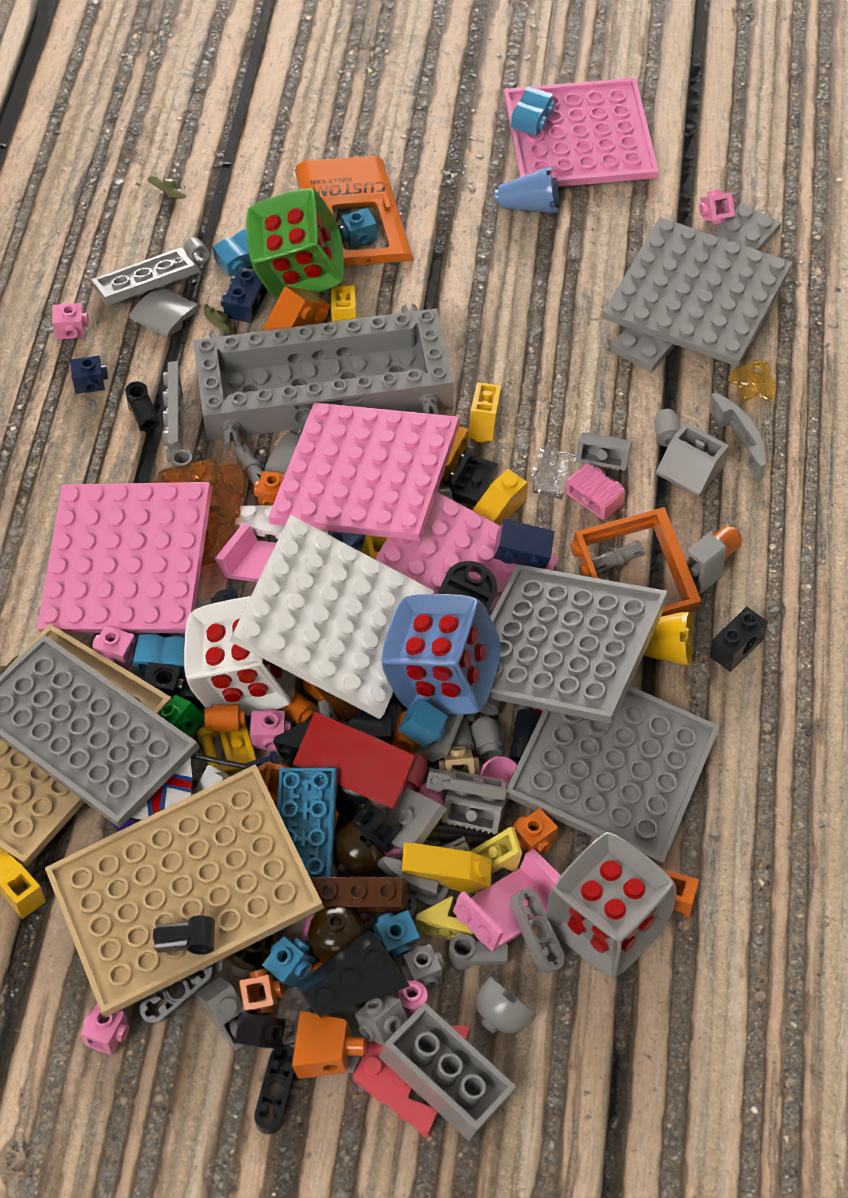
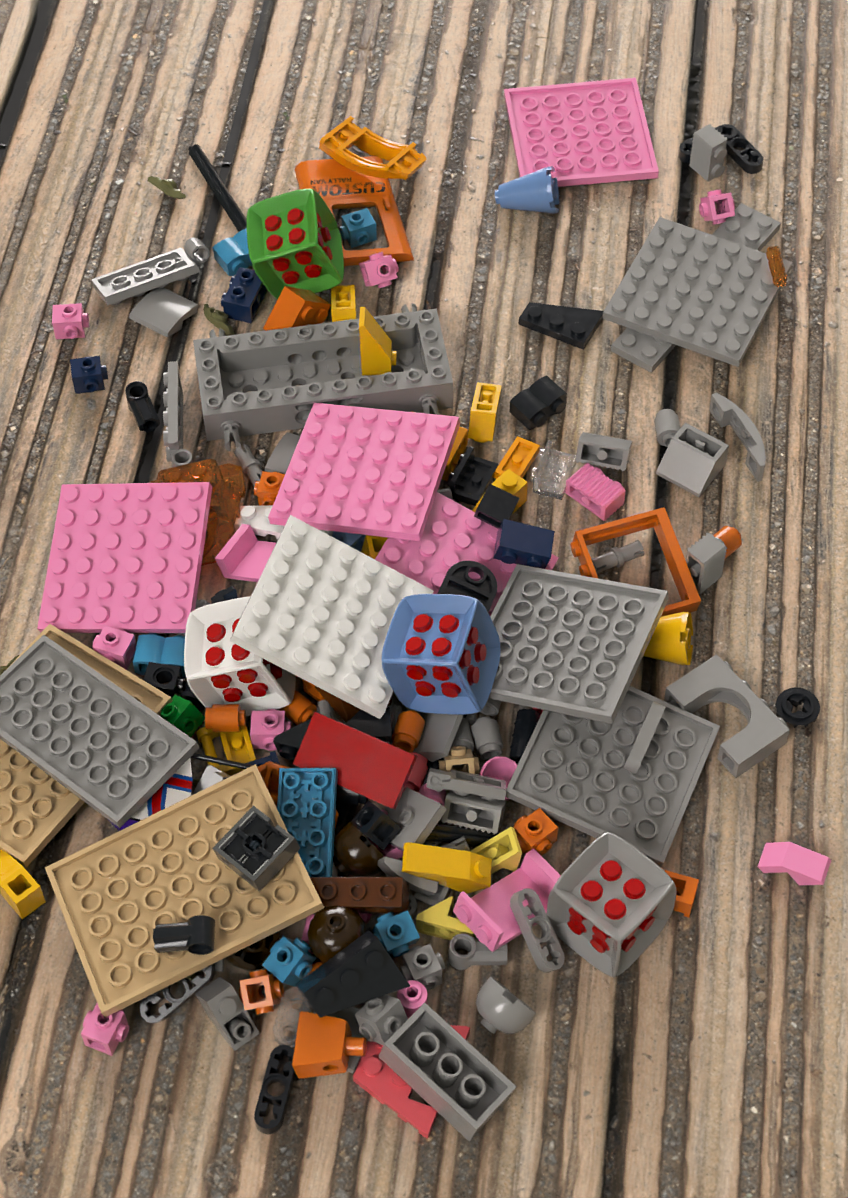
(218, 187): none -> black axle
(256, 848): none -> piece
(260, 1031): black brick -> none
(371, 270): none -> bright pink brick
(374, 346): none -> yellow slope
(402, 158): none -> light orange wedge
(423, 723): dark azure brick -> none
(496, 506): none -> black piece
(518, 457): none -> light orange plate
(532, 111): dark azure brick -> none
(538, 403): none -> black brick
(562, 323): none -> black wing
(644, 737): none -> light grey beam
(708, 152): none -> light grey brick
(717, 682): none -> light grey arch
(734, 139): none -> black beam
(738, 639): black brick -> none
(752, 383): clear yellow plate -> none
(776, 266): none -> clear orange axle
(795, 697): none -> black gear
(799, 862): none -> bright pink slope

